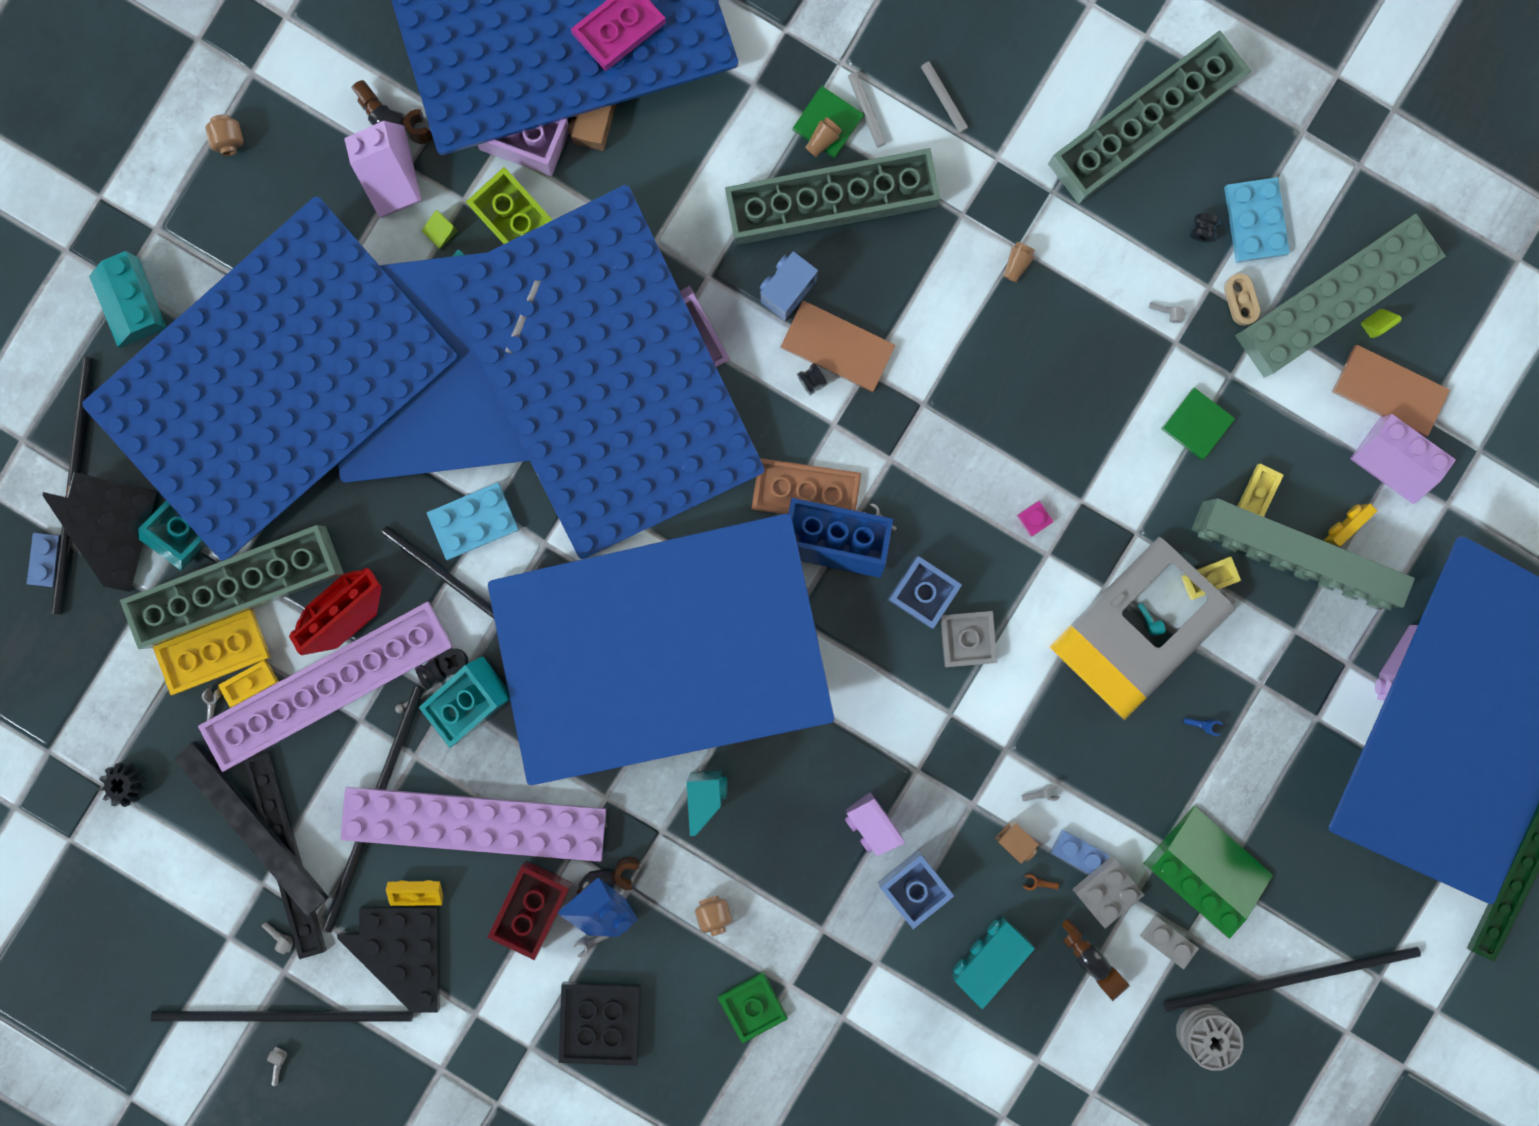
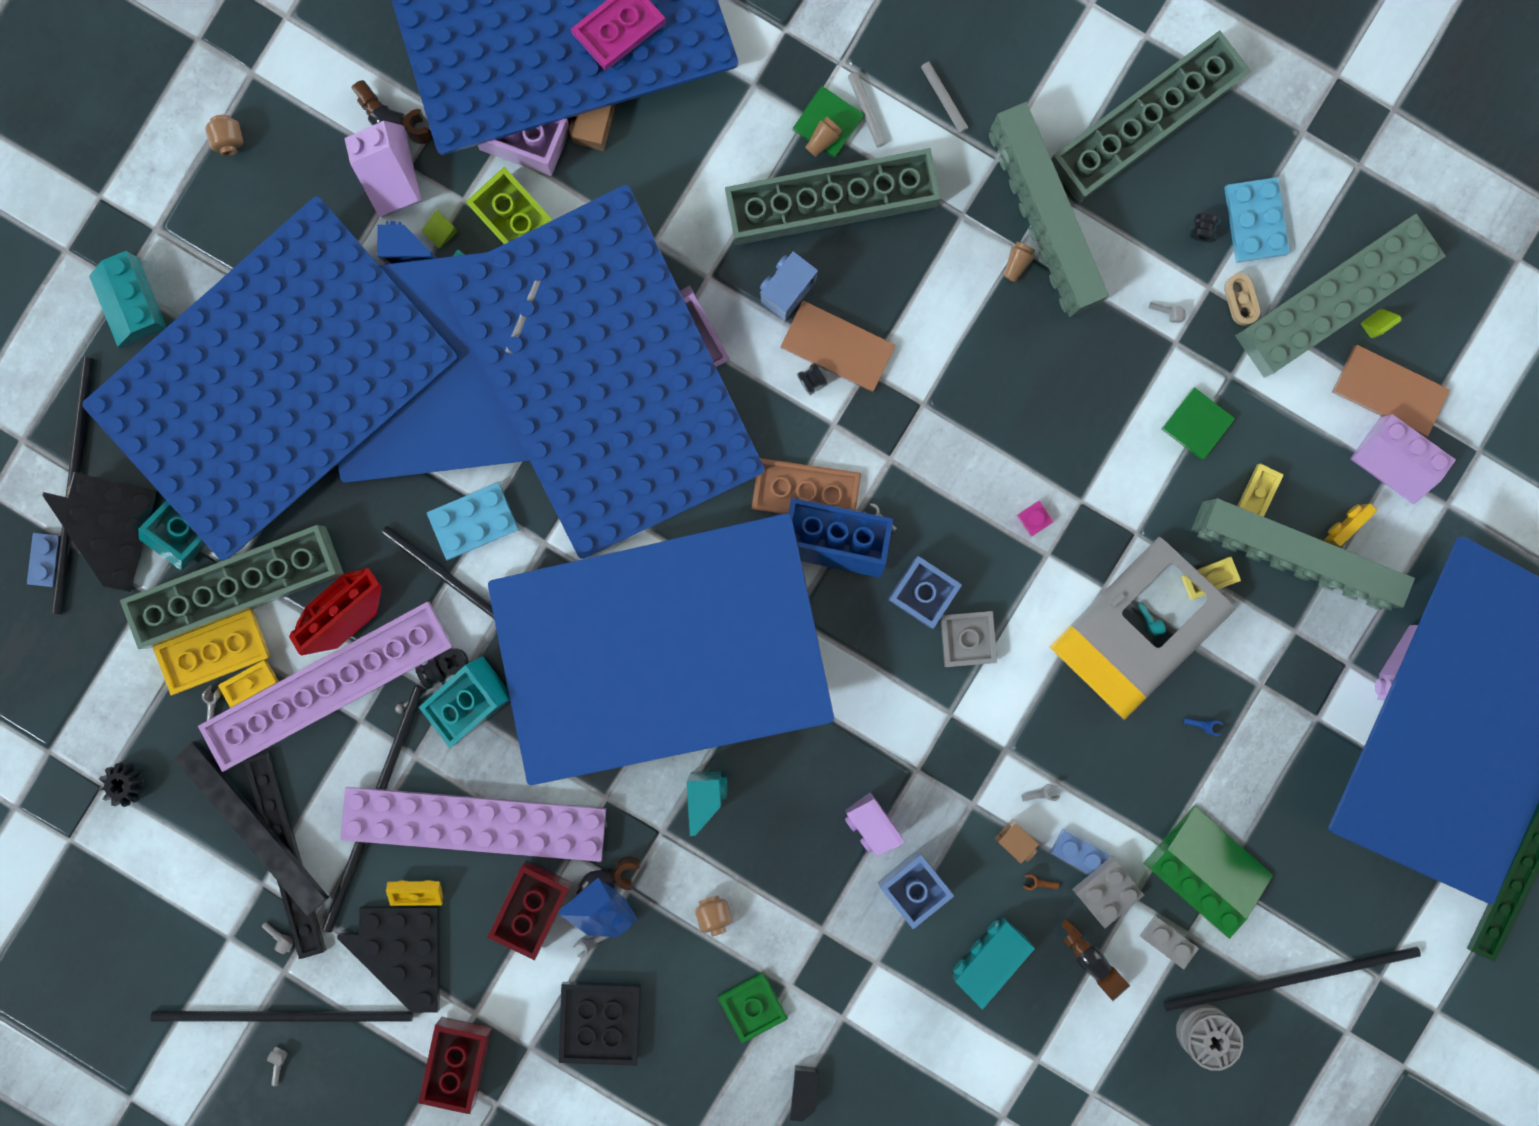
(399, 244): none -> blue slope
(455, 1065): none -> dark red brick
(804, 1092): none -> black piece
(1047, 210): none -> sand green brick

